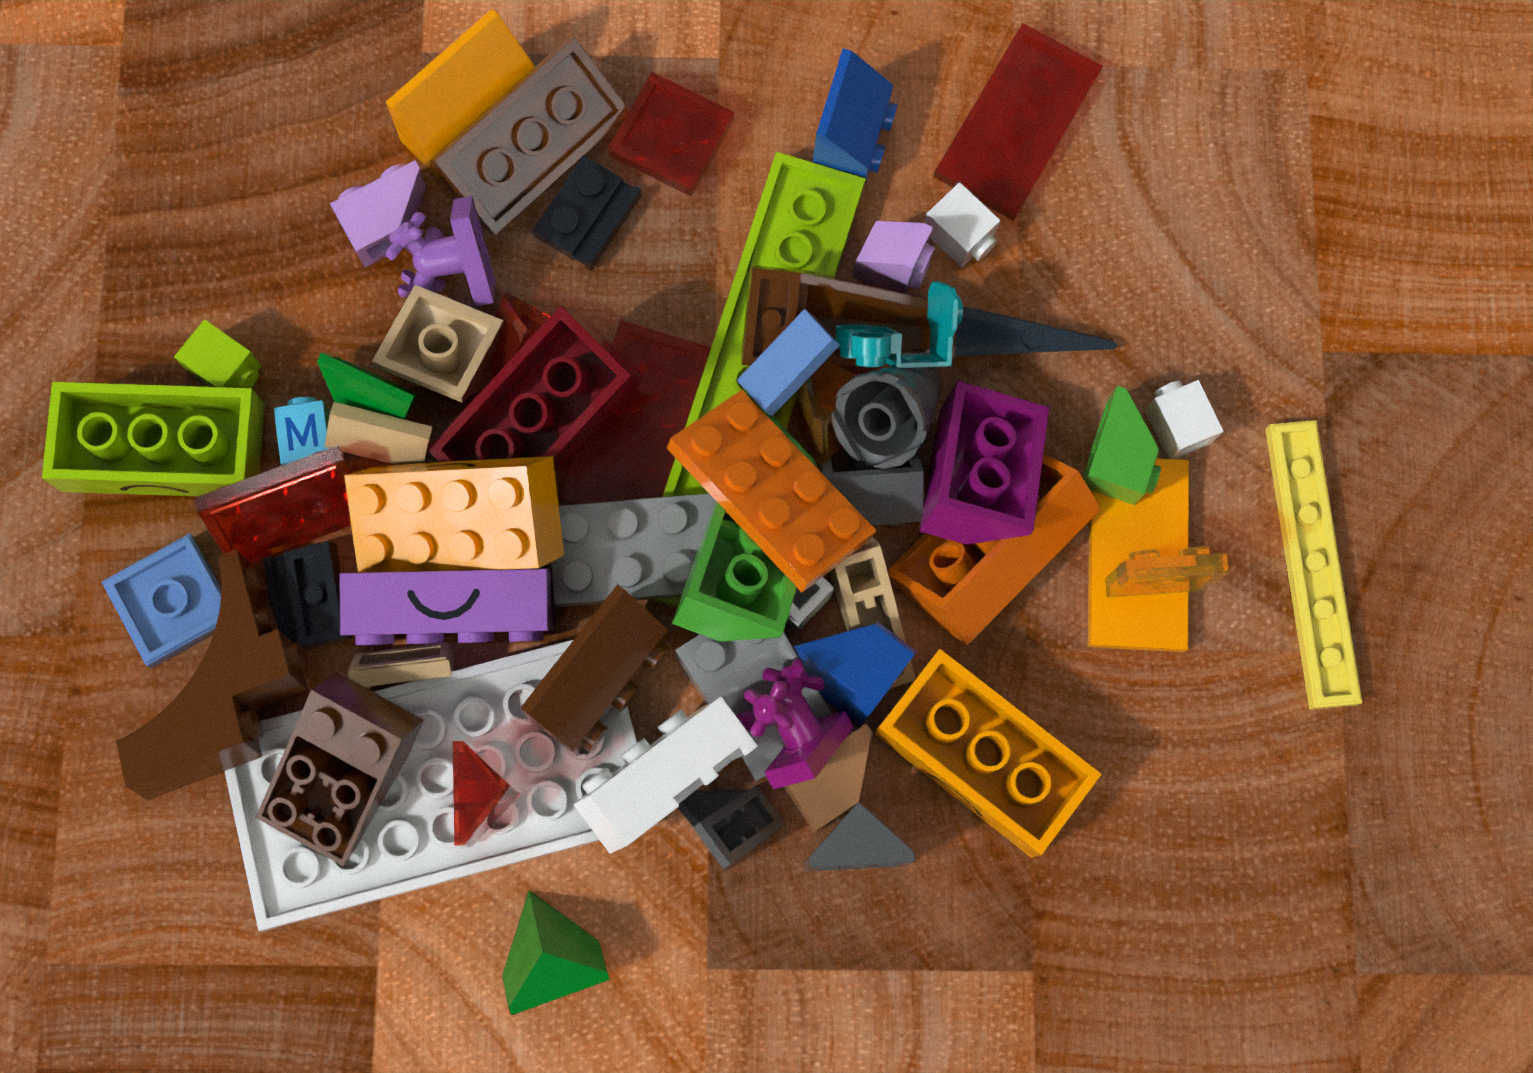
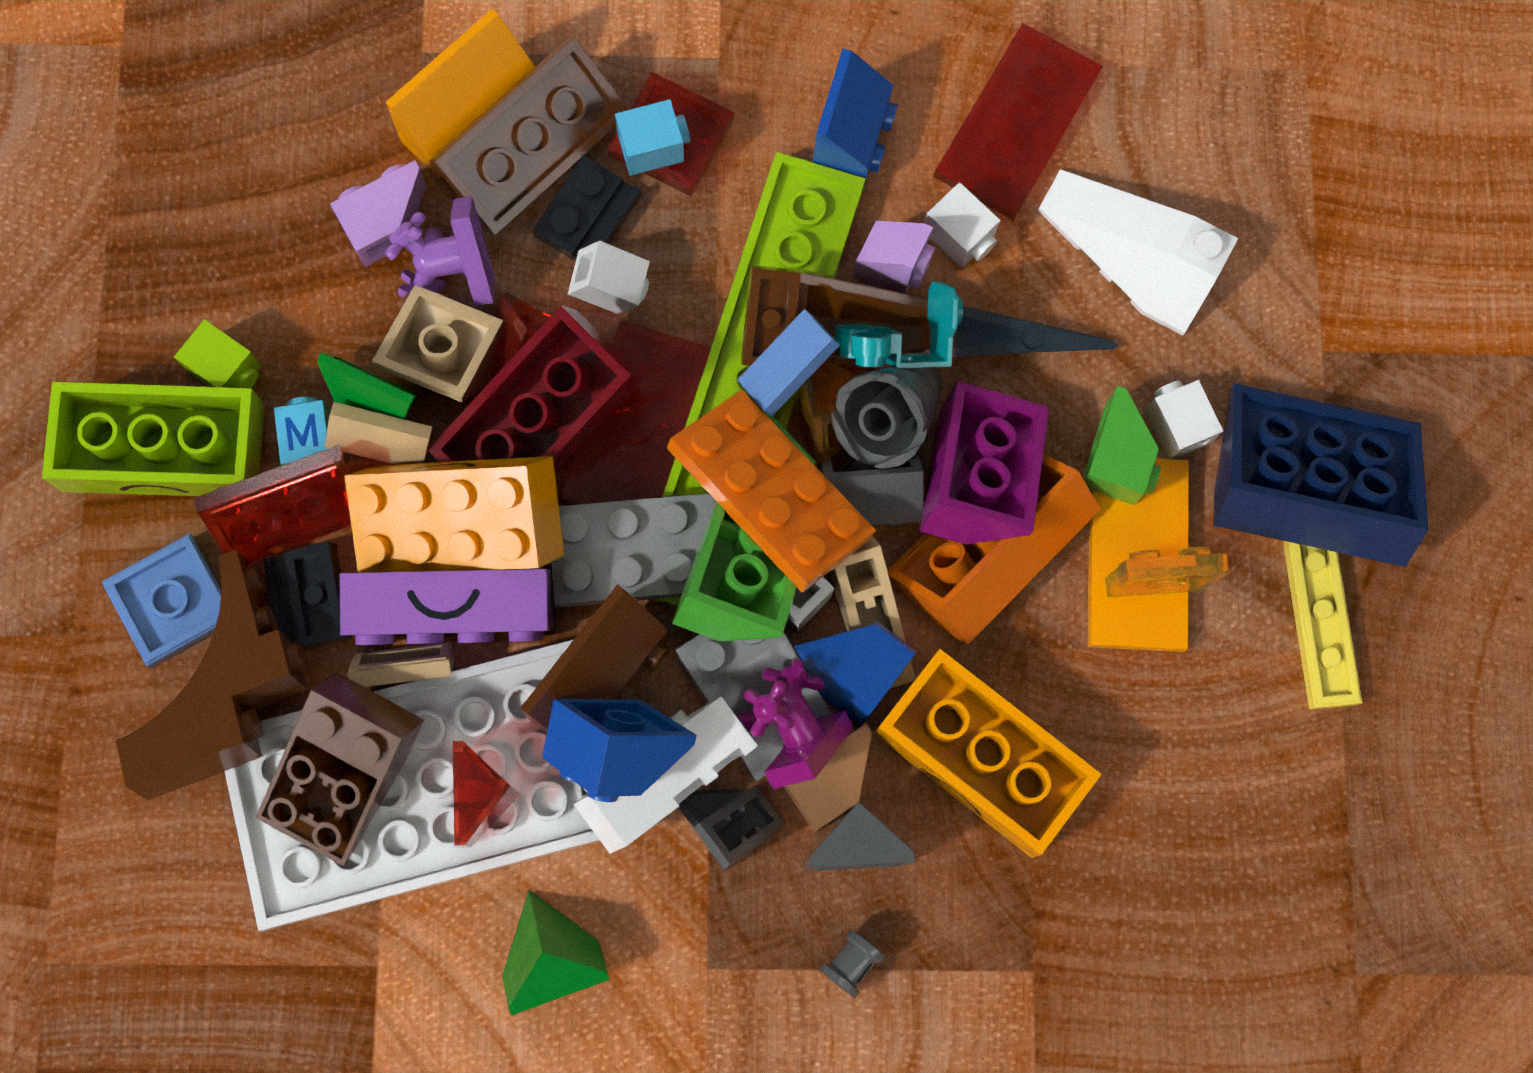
(609, 277): none -> white brick
(613, 745): none -> blue slope
(651, 136): none -> medium azure brick
(852, 963): none -> dark grey bush
(1146, 248): none -> white wedge
(1321, 476): none -> dark blue slope

